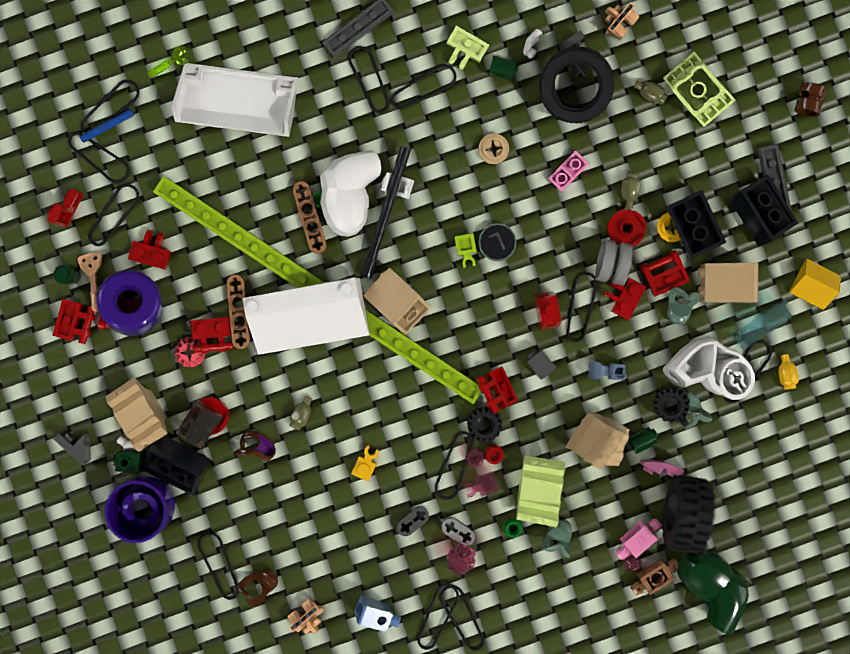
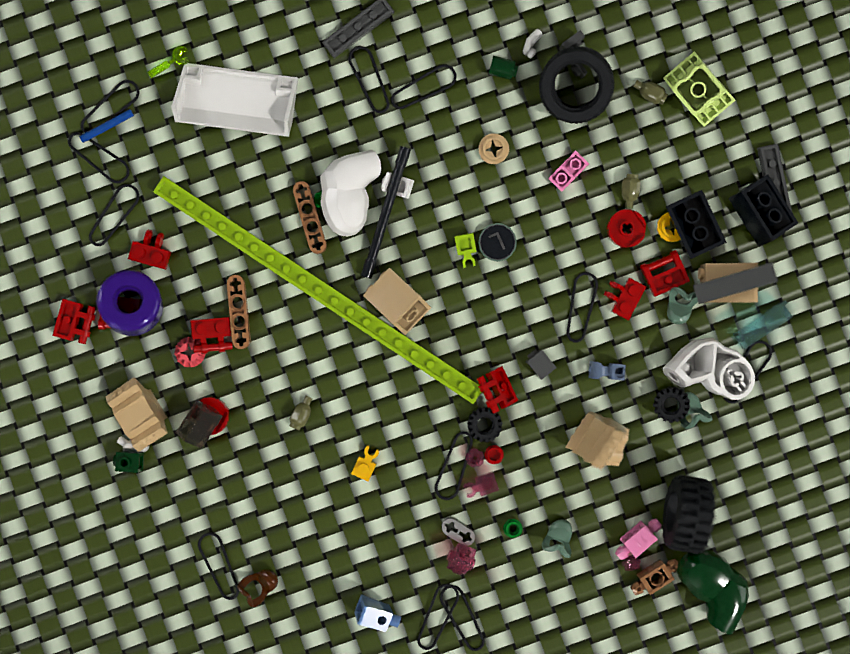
(62, 214): red plate -> none
(66, 274): dark green brick -> none
(79, 450): dark grey slope -> none
(91, 273): light nougat piece -> none
(120, 512): dark purple piece -> none
(176, 464): black slope -> none
(264, 450): reddish brown piece -> none
(299, 622): light nougat hips -> none
(307, 316): white slope -> none
(415, 524): dark grey beam -> none
(468, 45): yellowish green hinge -> none
(540, 490): yellowish green slope -> none
(547, 310): red torso -> none
(613, 262): light grey wheel -> none
(627, 15): light nougat hips -> none
(643, 440): dark green brick -> none
(657, 466): bright pink slope -> none
(735, 283): none -> dark grey tile
(788, 373): yellow plant -> none
(810, 99): reddish brown wheel -> none
(816, 284): yellow slope -> none

